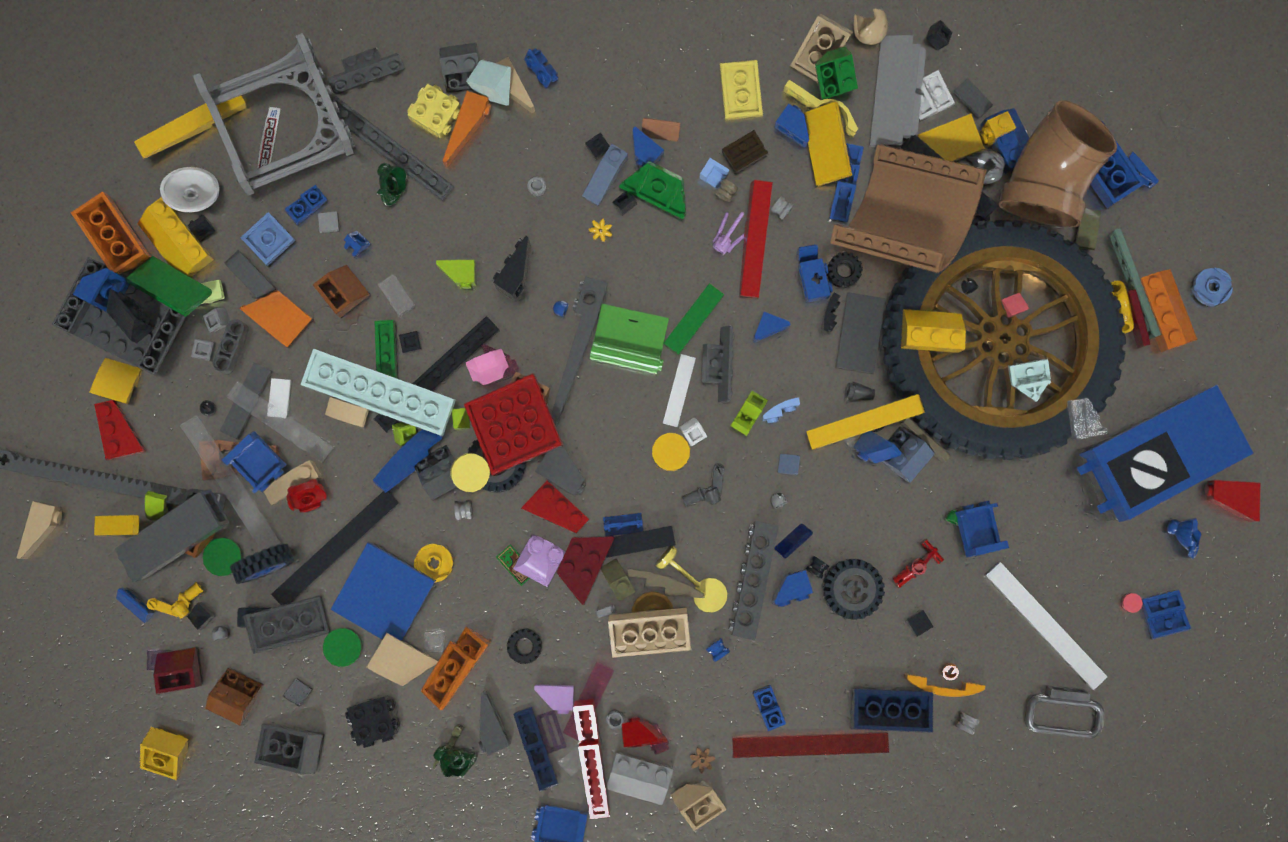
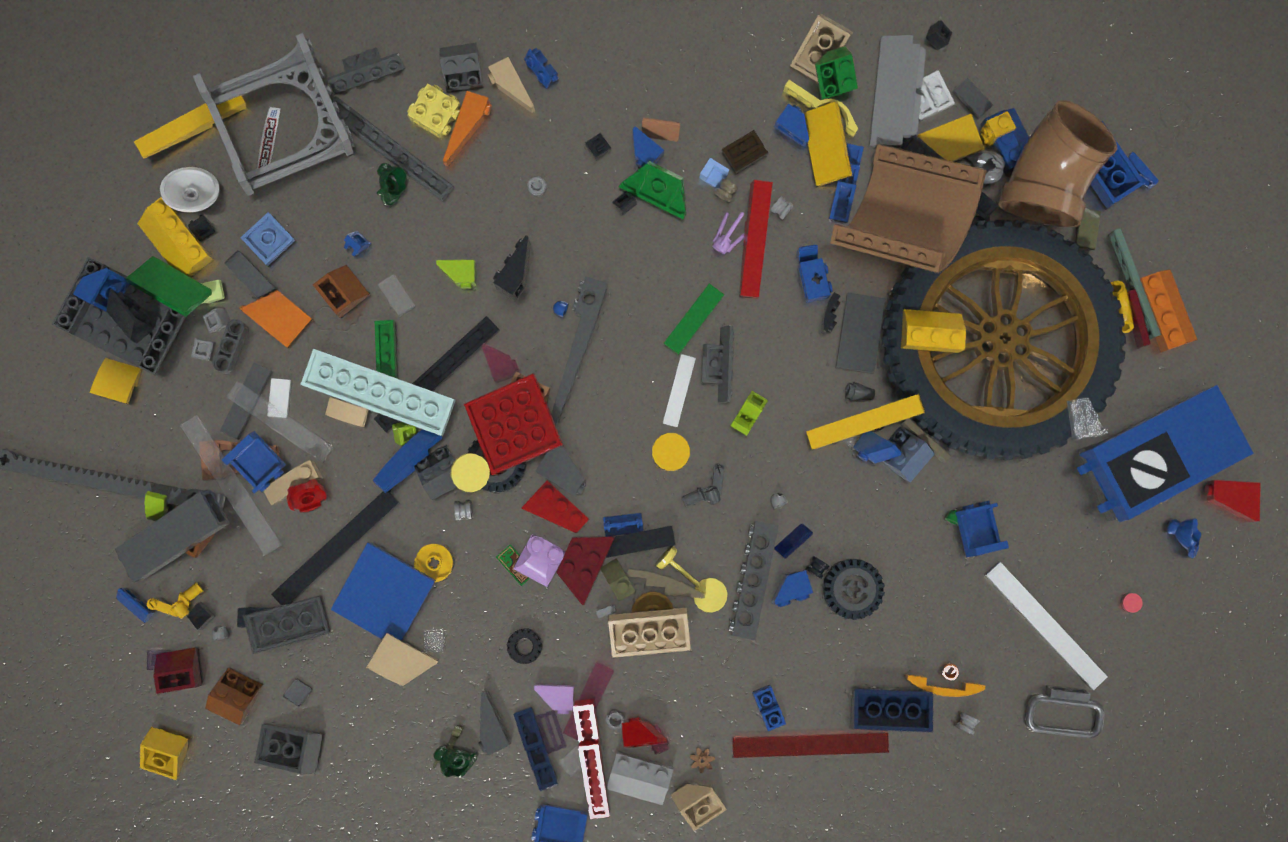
(40, 523): tan slope -> none
(110, 234): orange slope -> none
(115, 432): red wing -> none
(116, 525): yellow tile -> none
(211, 405): black hinge -> none
(220, 555): green tile -> none
(261, 563): black wheel -> none
(306, 205): blue slope -> none
(328, 222): light grey tile -> none
(342, 647): green tile -> none
(372, 721): black brick -> none
(410, 342): black tile -> none
(454, 667): orange slope -> none
(460, 419): lime slope -> none
(488, 367): bright pink slope -> none
(491, 81): light aqua slope -> none
(600, 229): yellow plant -> none
(605, 174): sand blue slope -> none
(629, 339): bright green door -> none
(693, 431): white slope -> none
(717, 650): blue wheel -> none
(741, 89): light yellow tile -> none
(770, 325): blue slope -> none
(776, 412): light blue slope -> none
(788, 464): sand blue slope -> none
(836, 277): black tyre -> none
(871, 30): tan piece -> none
(919, 565): red pin -> none
(919, 623): black tile -> none
(969, 286): black hinge -> none
(1014, 305): coral slope -> none
(1030, 377): light aqua slope -> none
(1165, 614): blue slope -> none
(1223, 285): medium blue plate -> none

